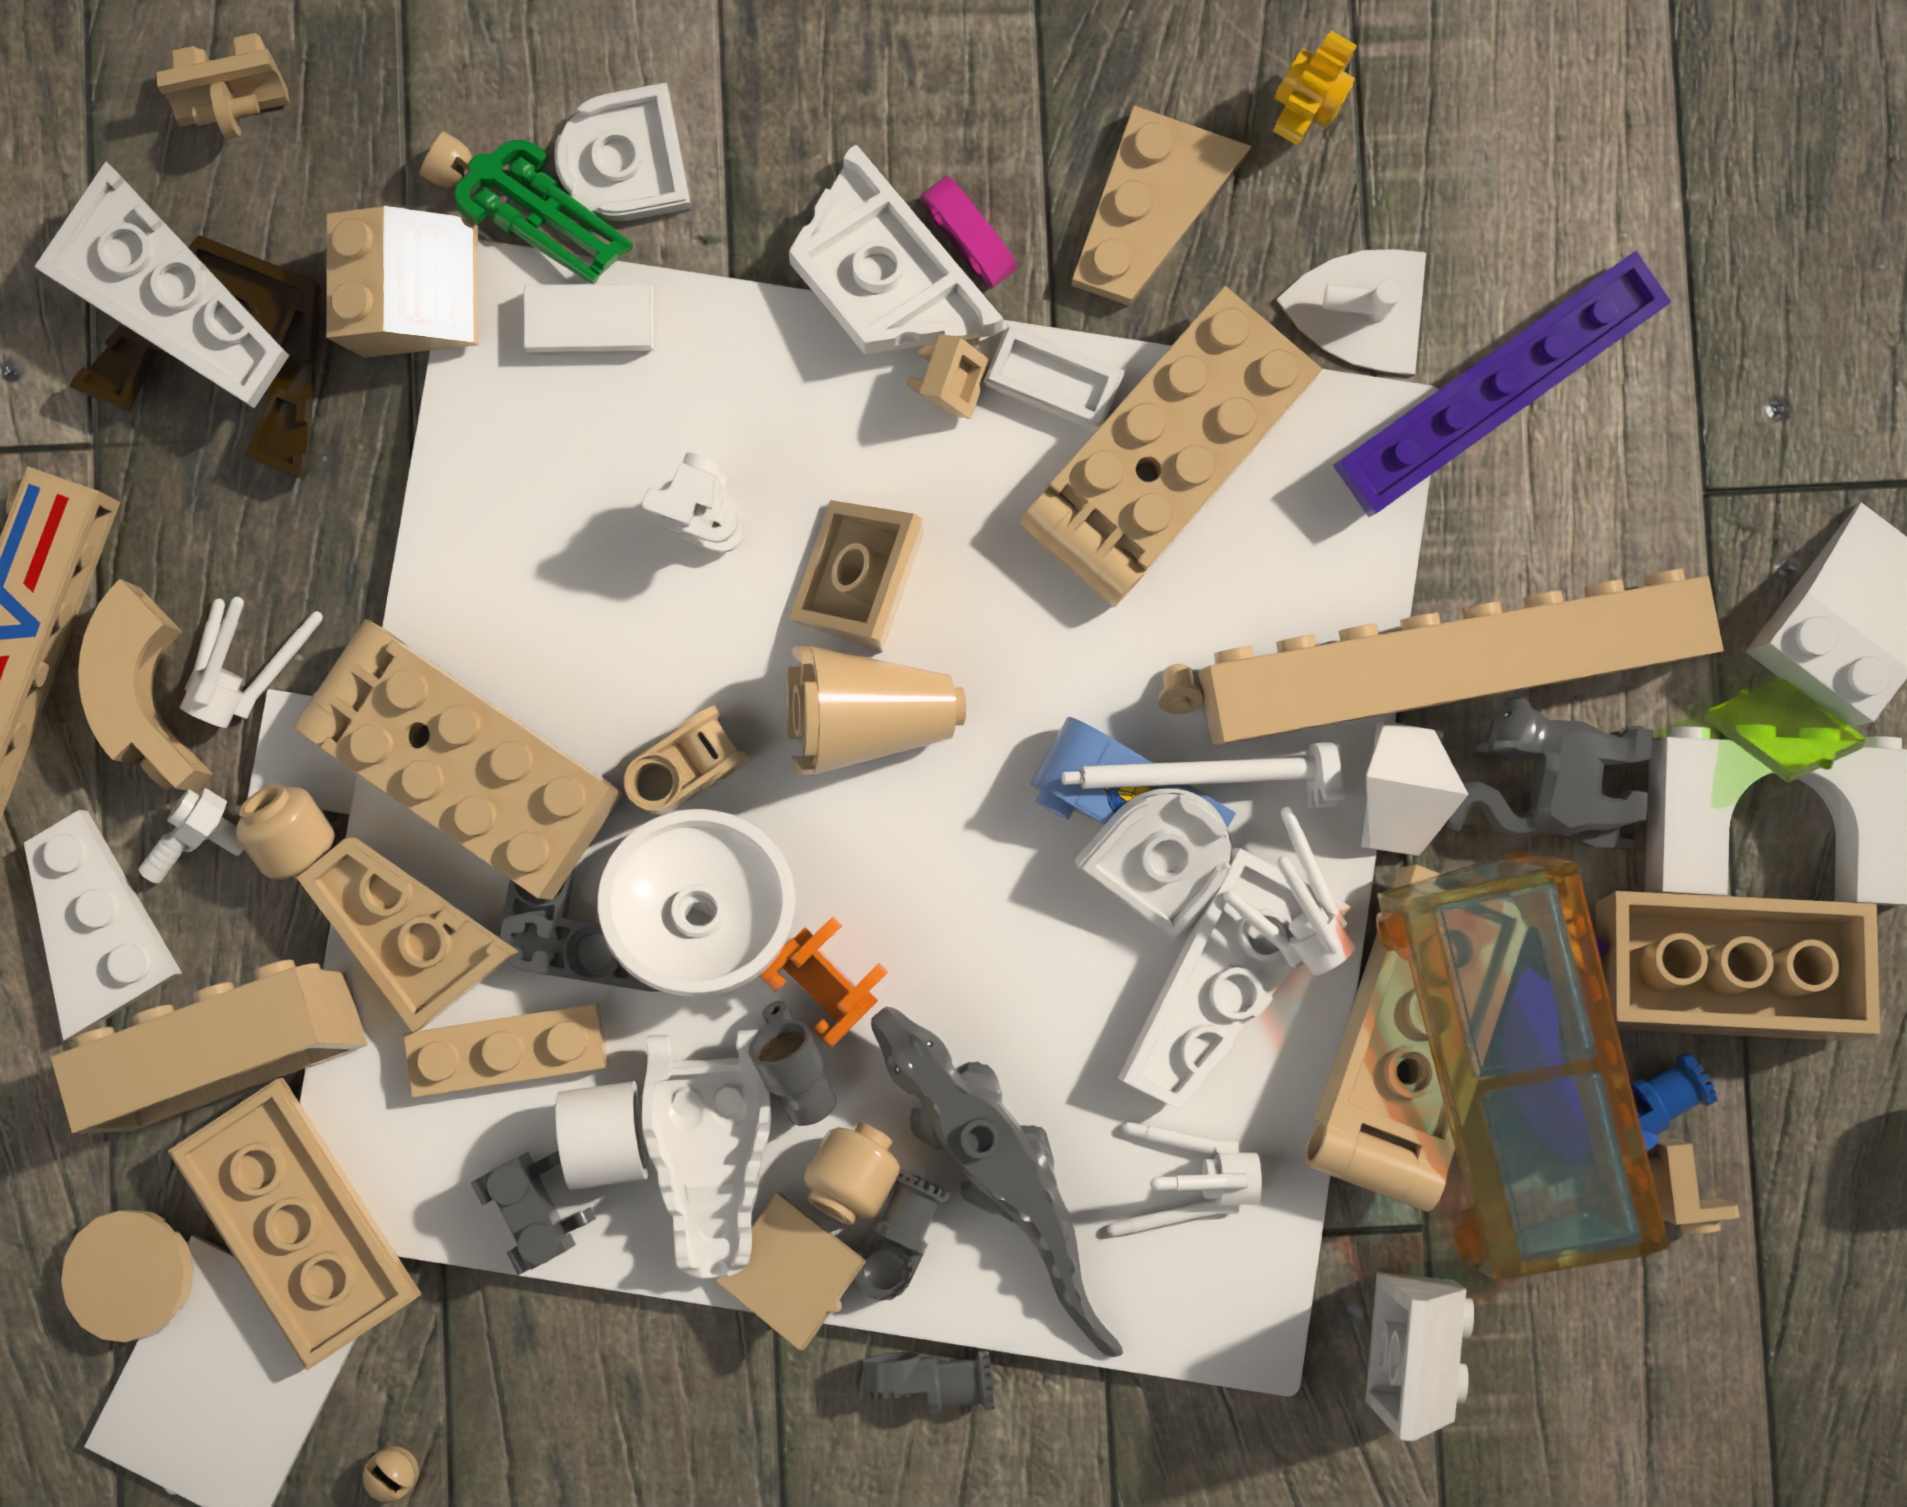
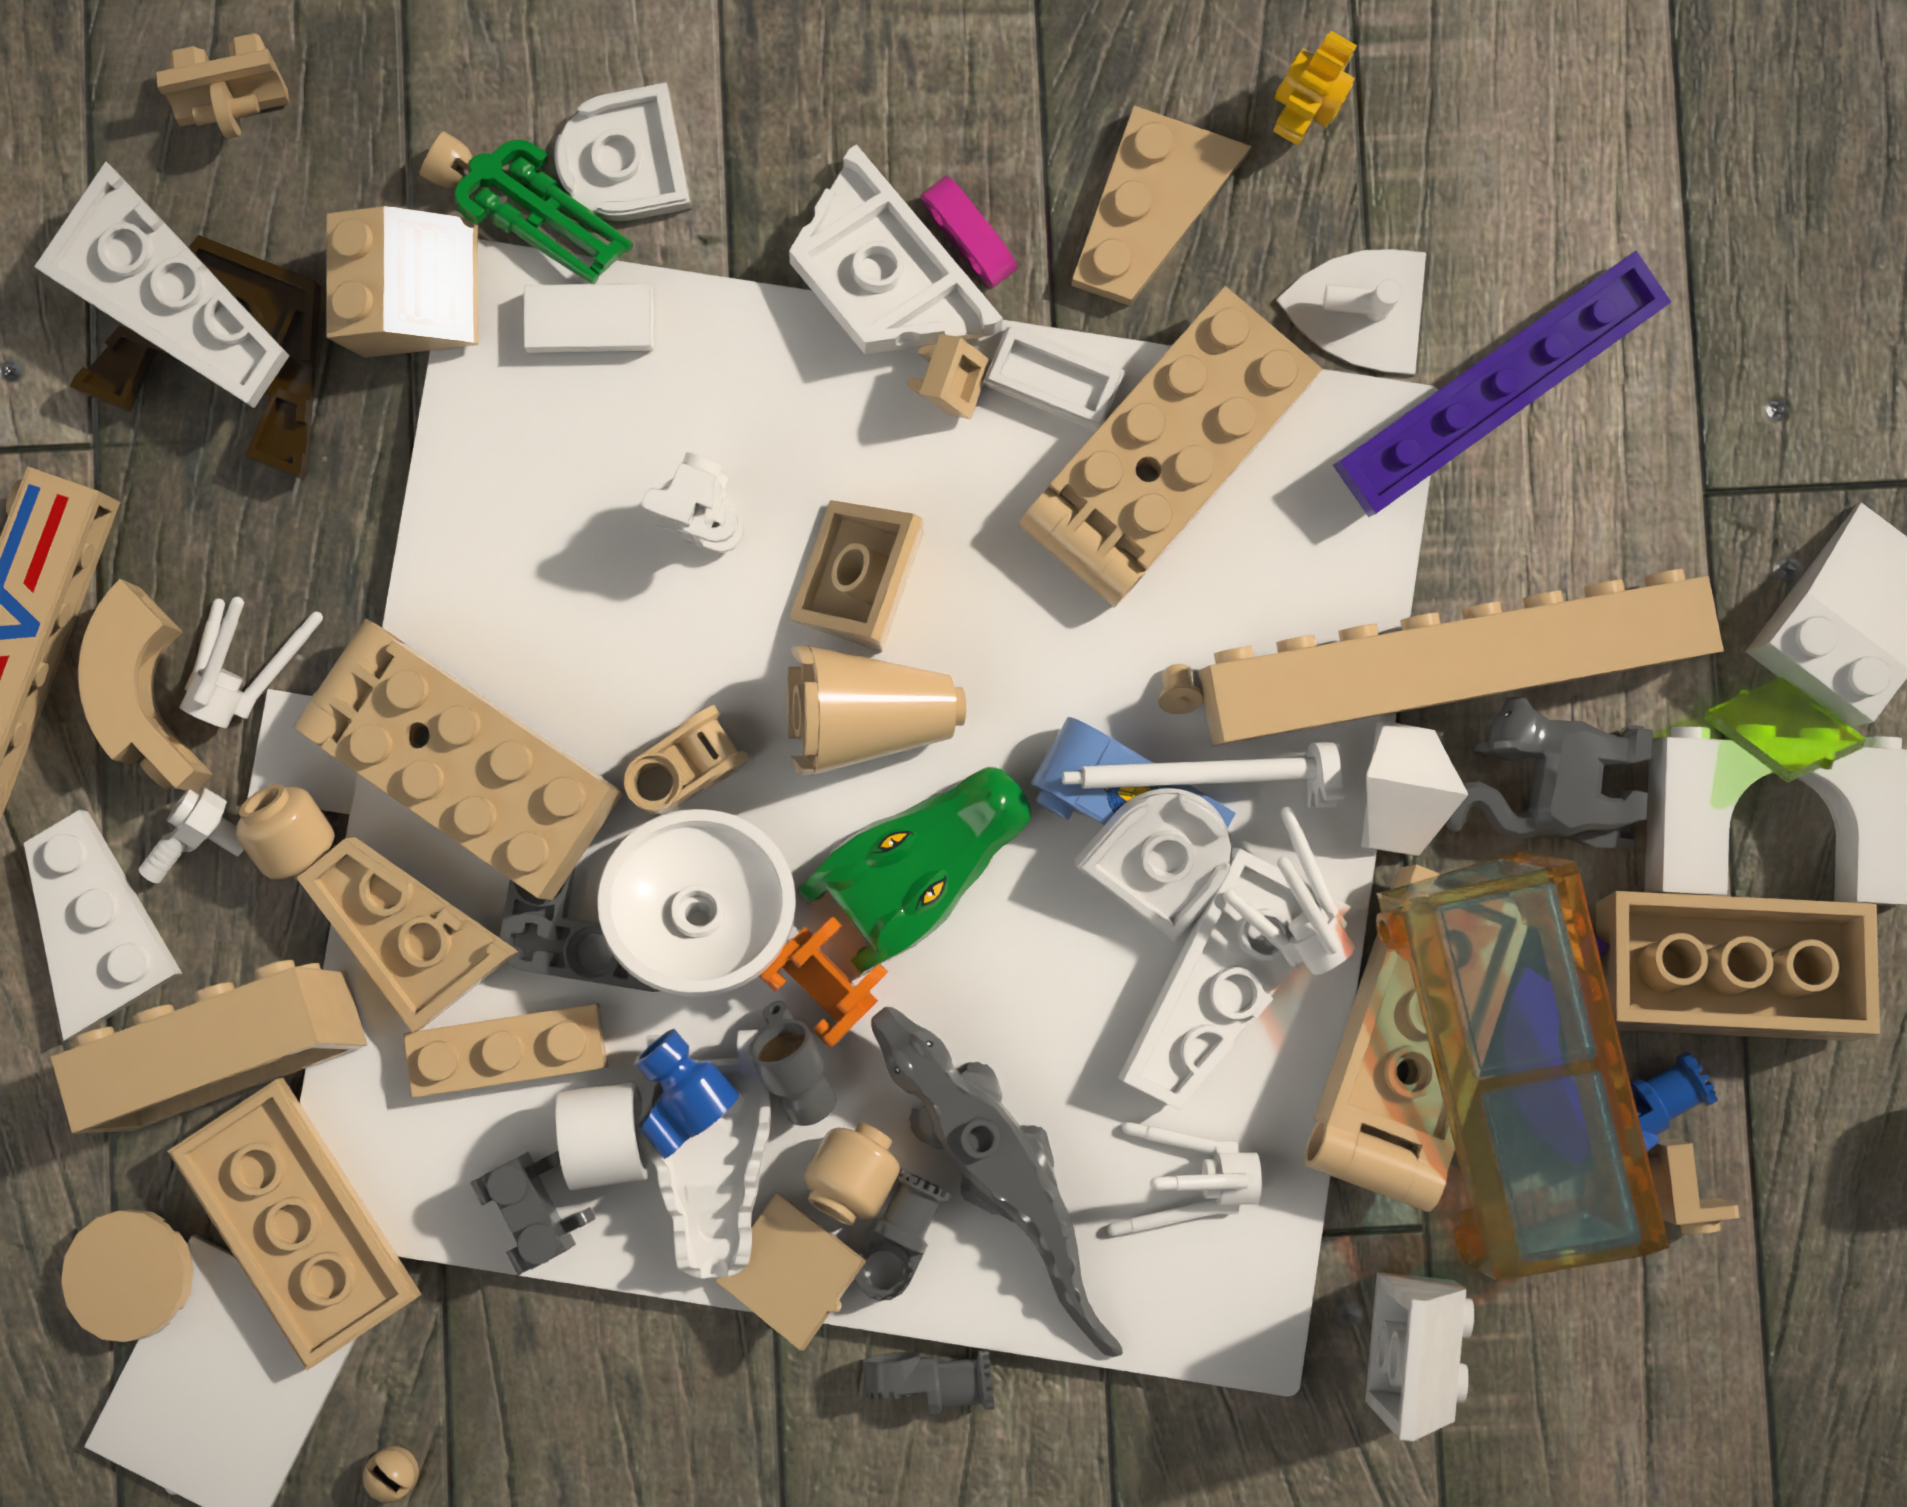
(691, 1098): none -> blue piece
(912, 868): none -> green animal

